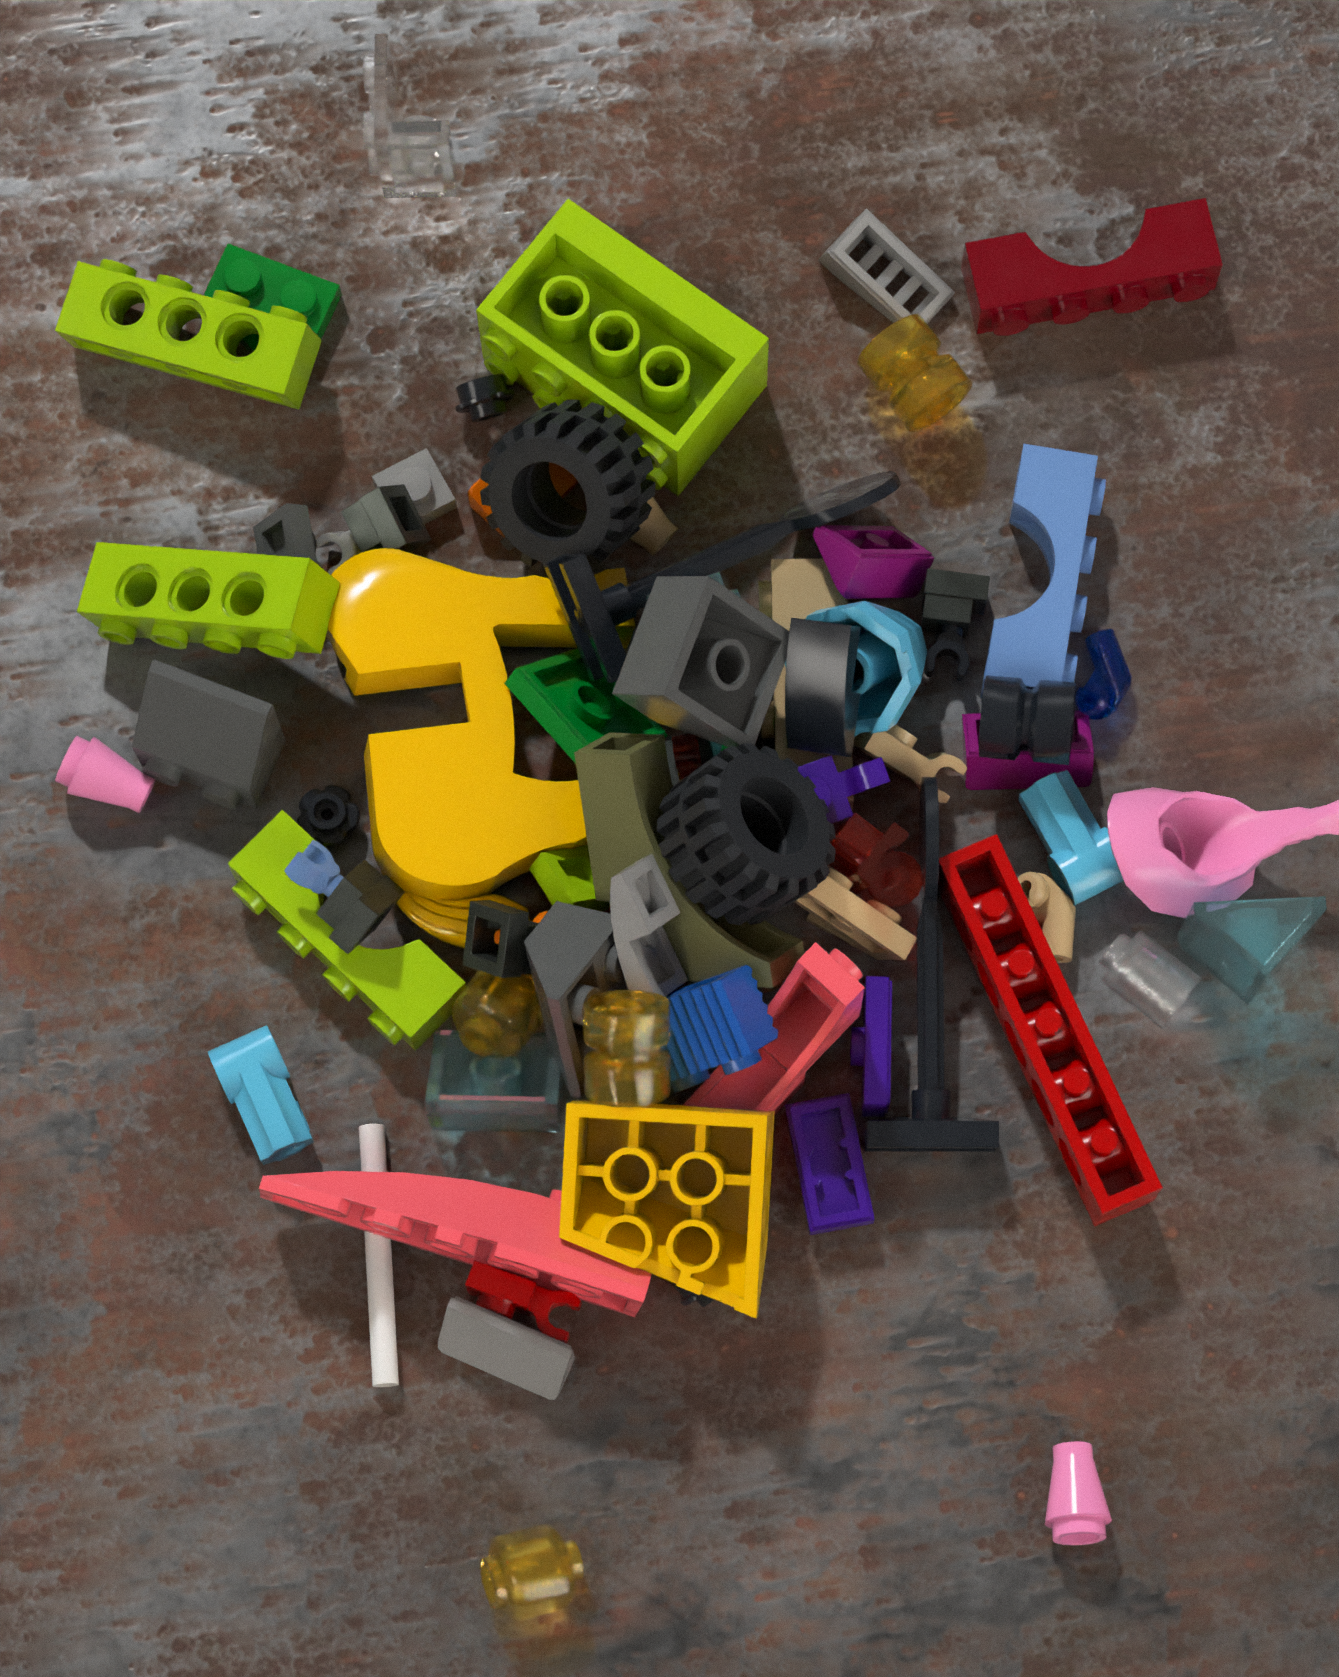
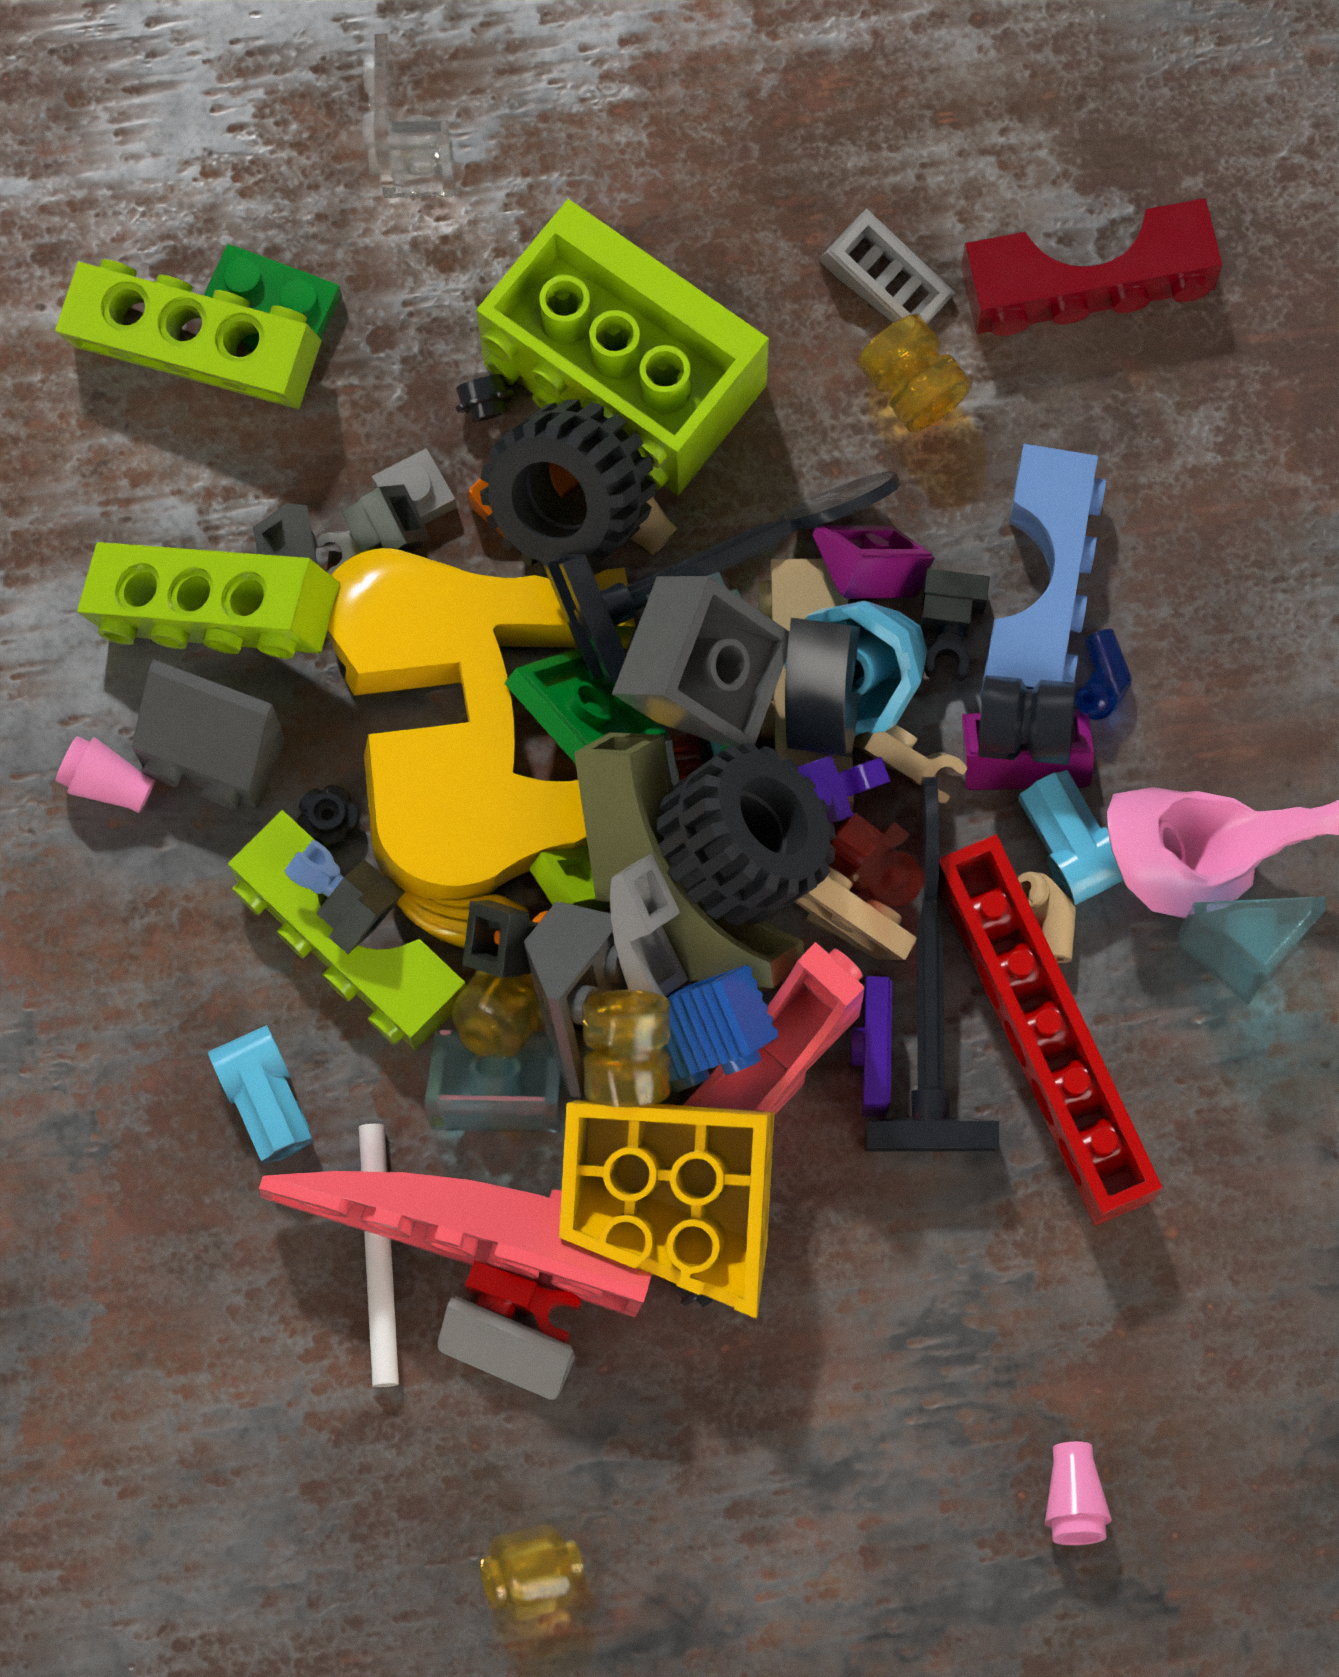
(829, 1164): dark purple plate -> none
(1148, 977): clear brick -> none

